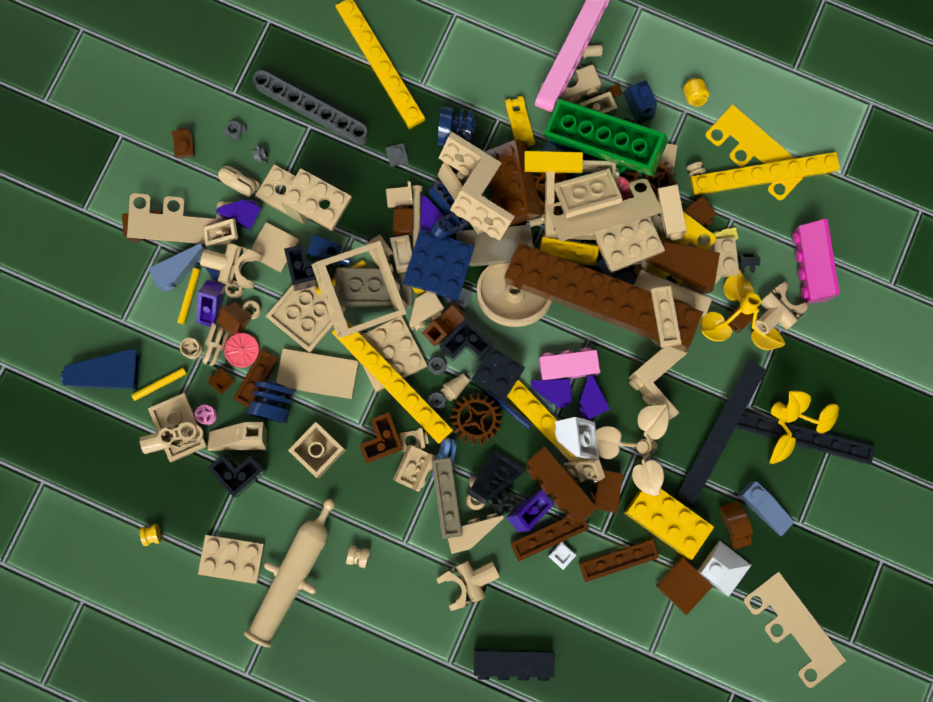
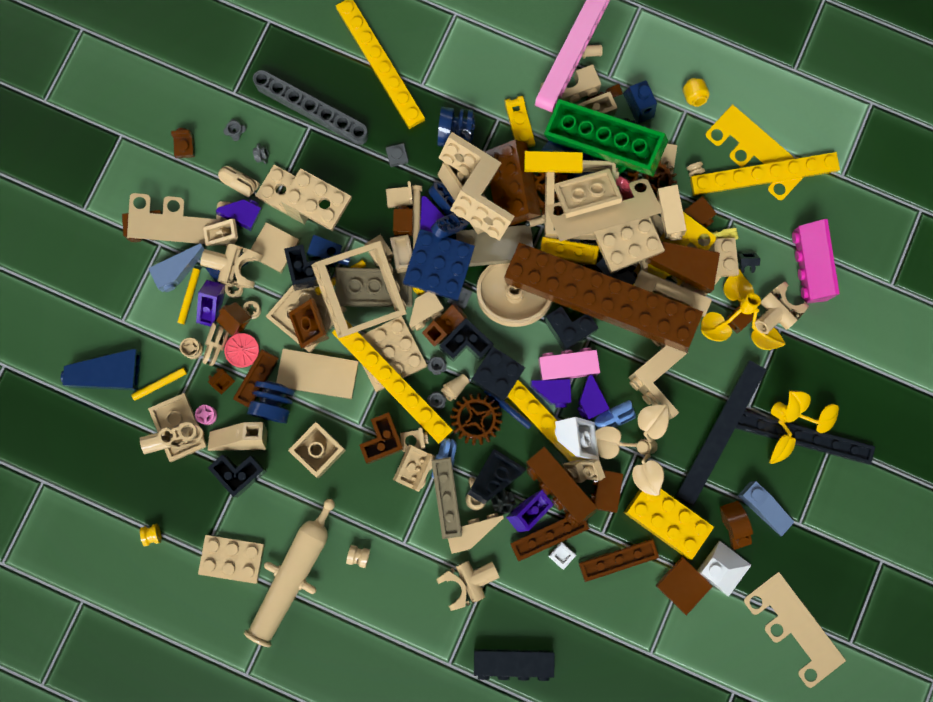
(308, 324): none -> reddish brown slope
(568, 332): none -> black brick
(616, 416): none -> medium blue arm
(665, 316): tan tile -> none

